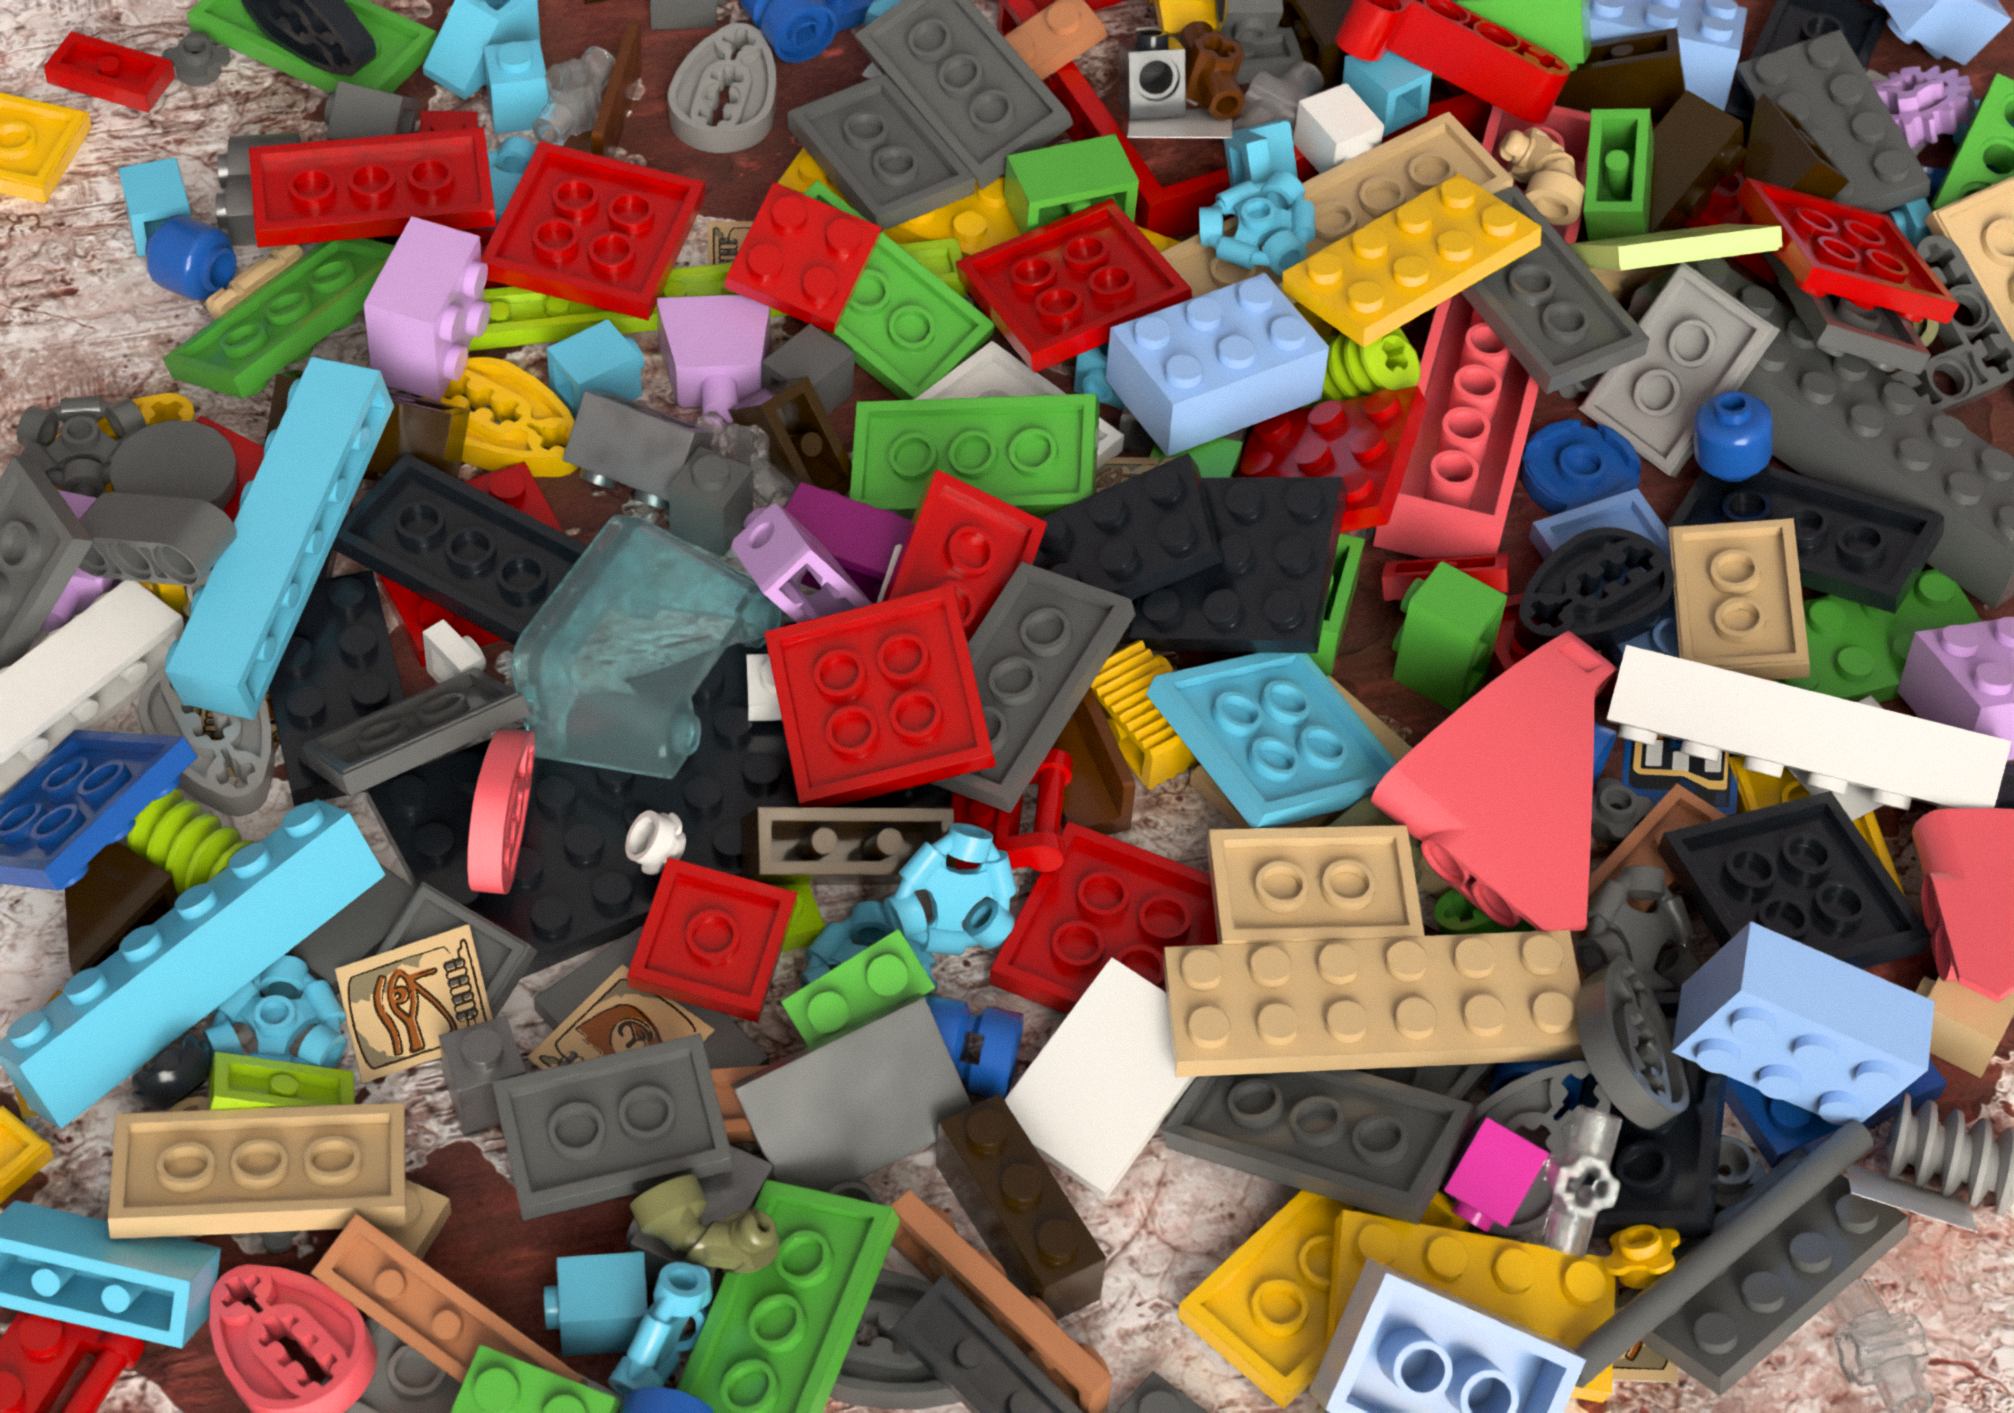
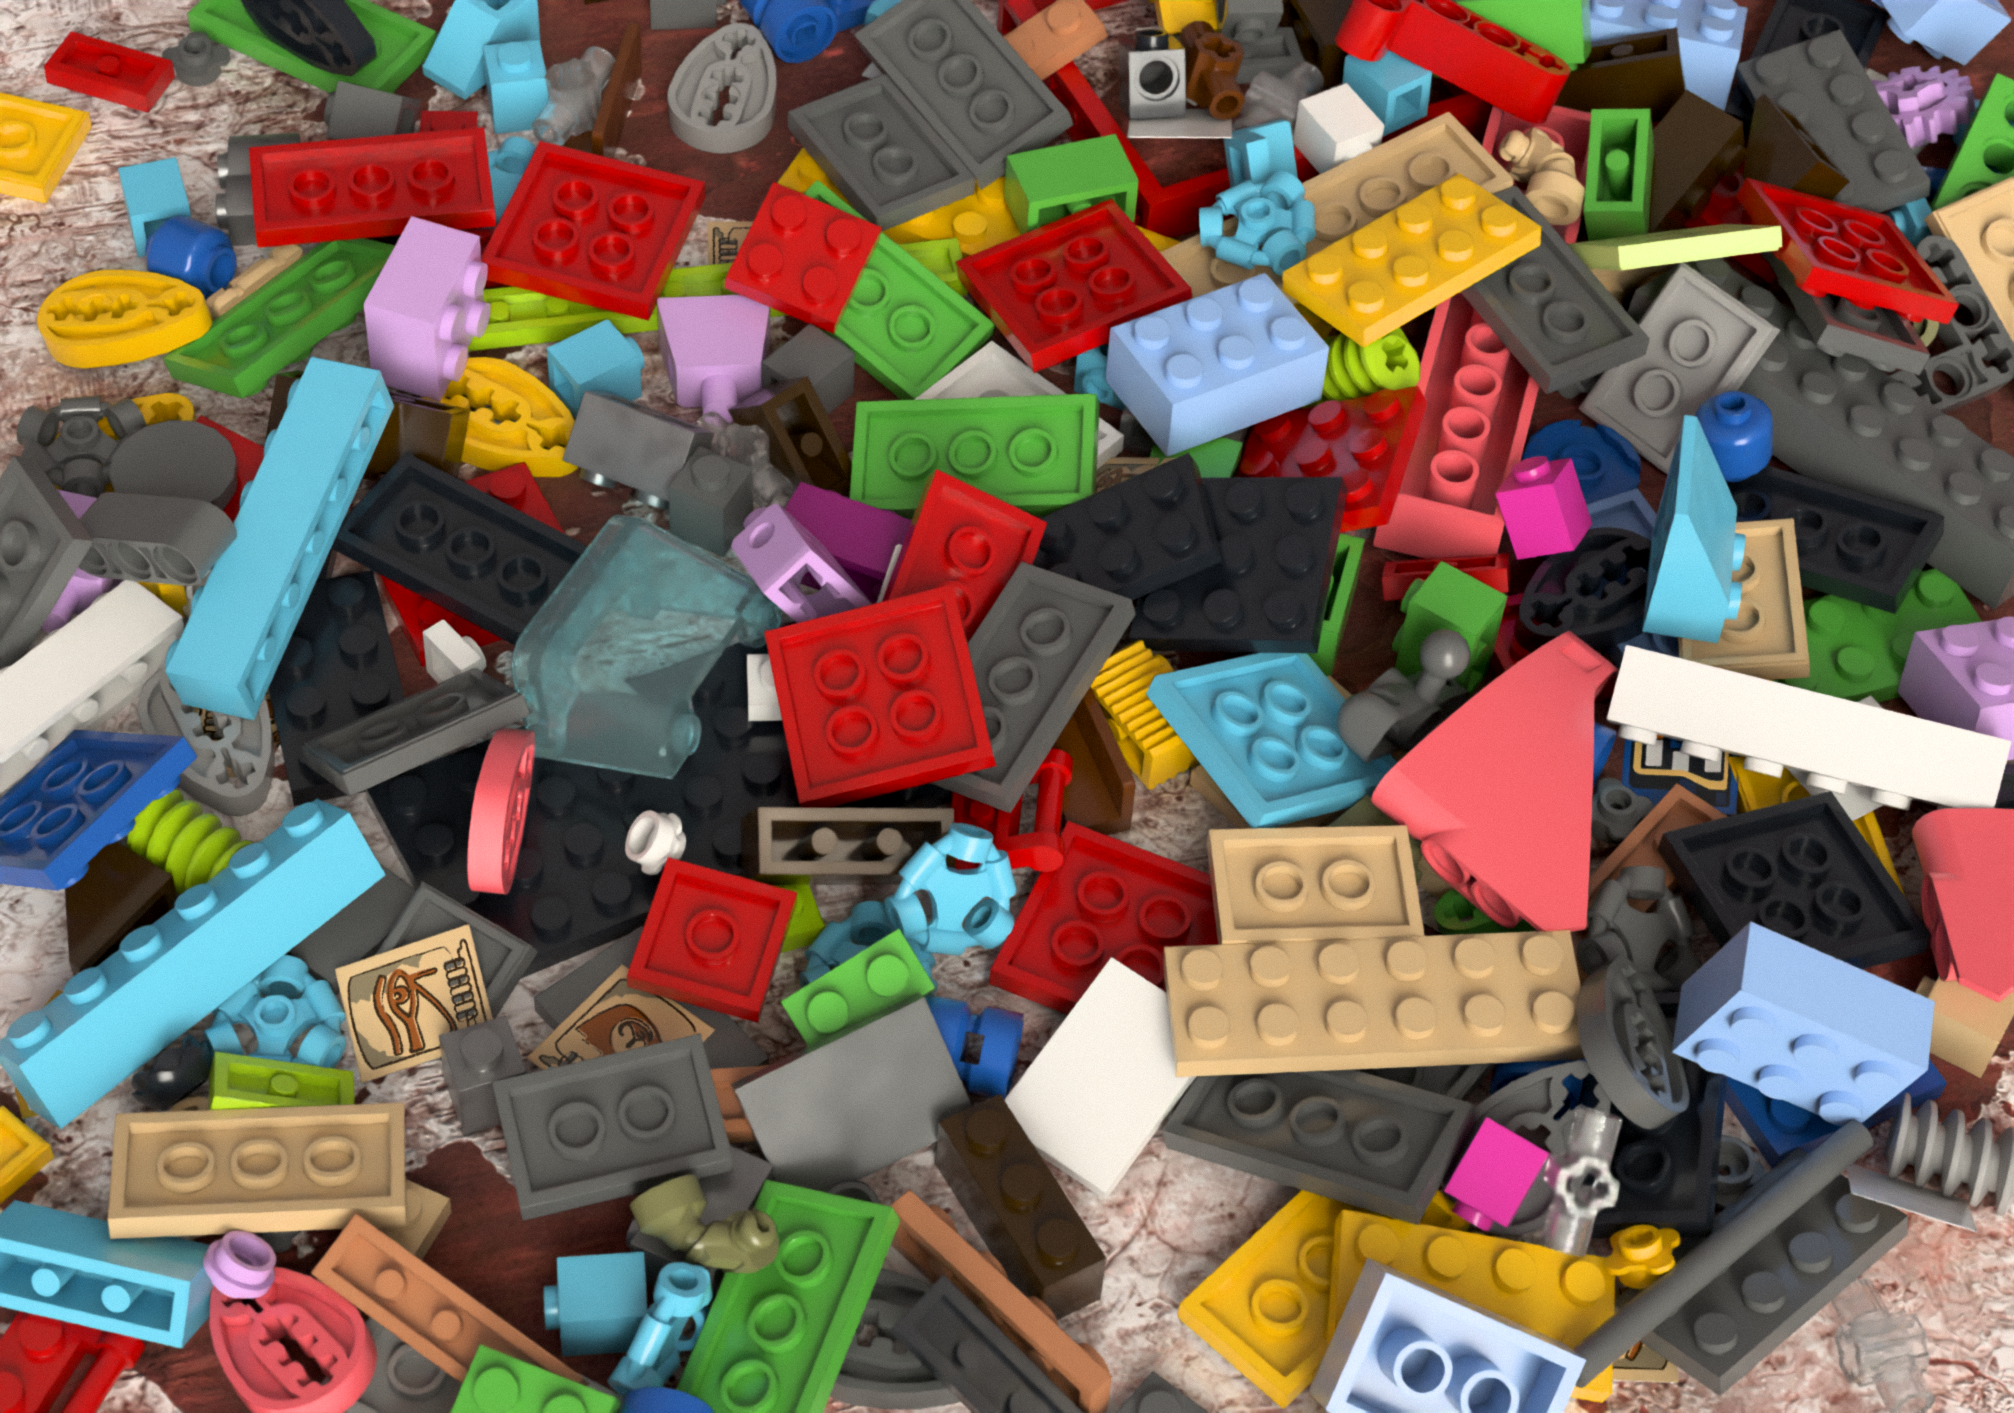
(120, 317): none -> yellow piece
(240, 1265): none -> lavender plate
(1405, 709): none -> dark grey piece
(1543, 507): none -> dark pink brick
(1693, 546): none -> medium azure slope

